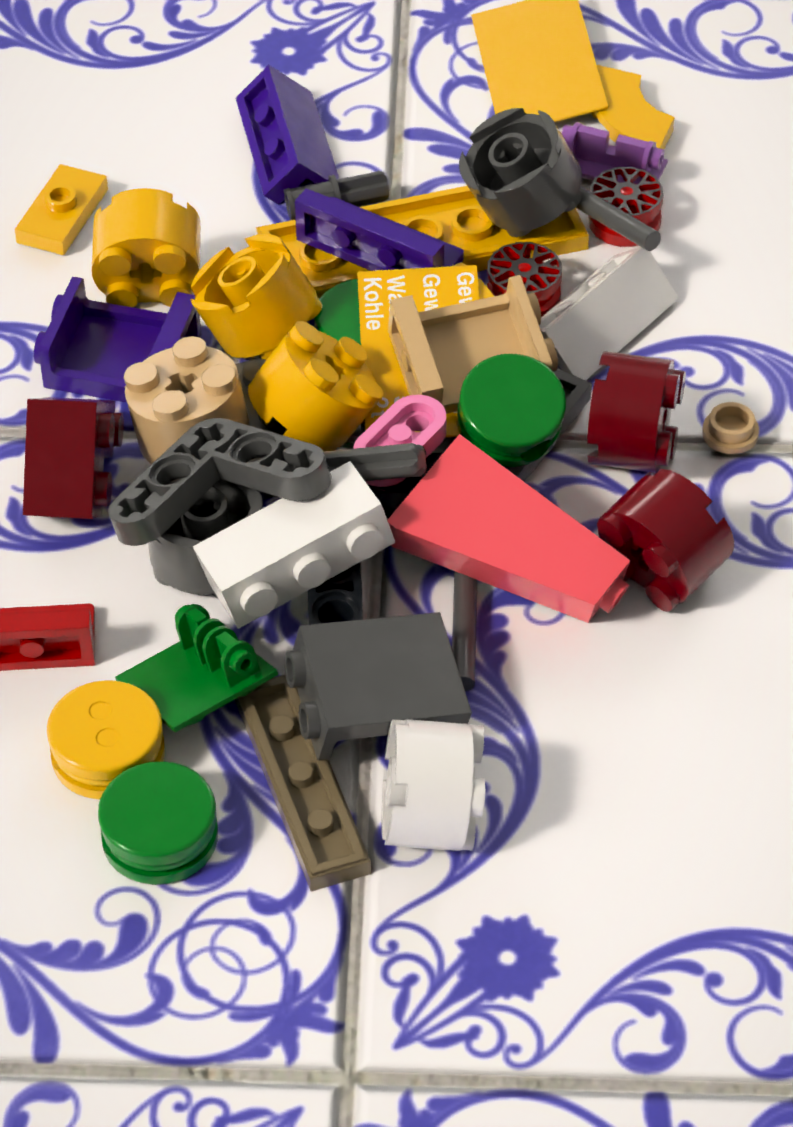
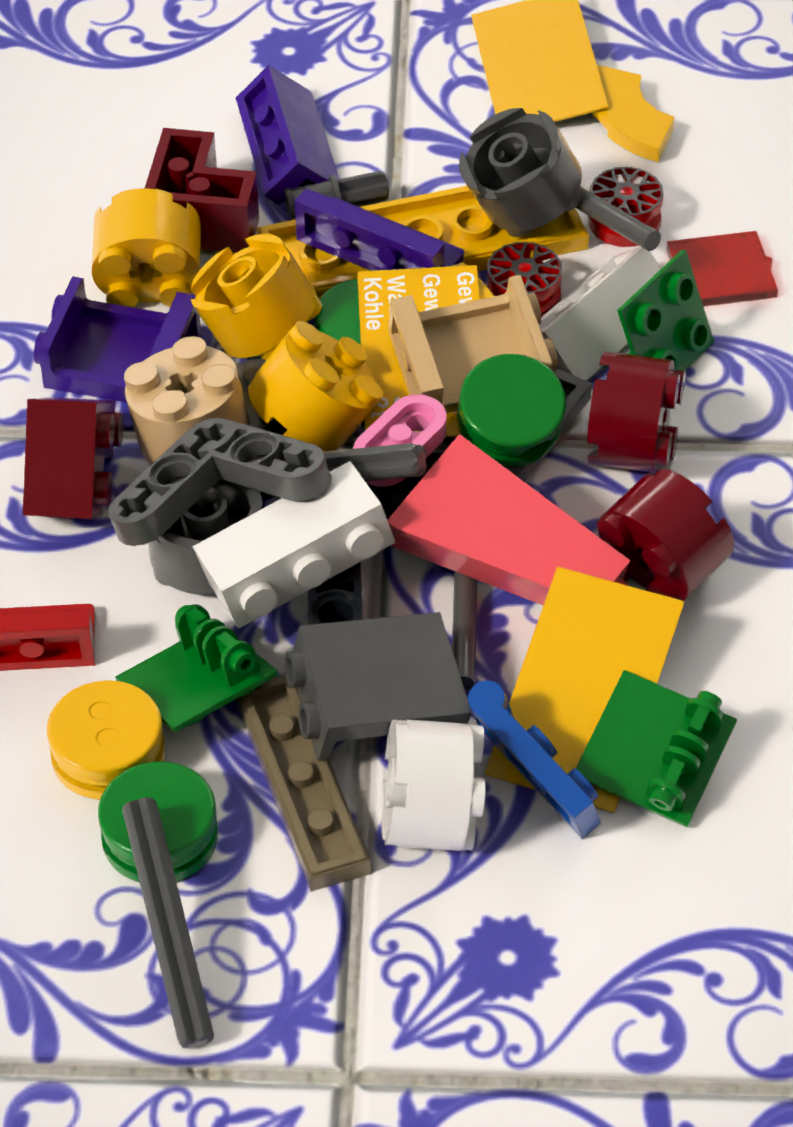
(61, 209): yellow plate -> none
(168, 923): none -> dark grey axle
(222, 197): none -> dark red brick
(532, 756): none -> blue plate
(575, 660): none -> yellow sticker
(596, 155): medium lavender hinge -> none
(656, 747): none -> green hinge
(668, 316): none -> green hinge
(728, 267): none -> clear red piece
(730, 428): tan plate -> none

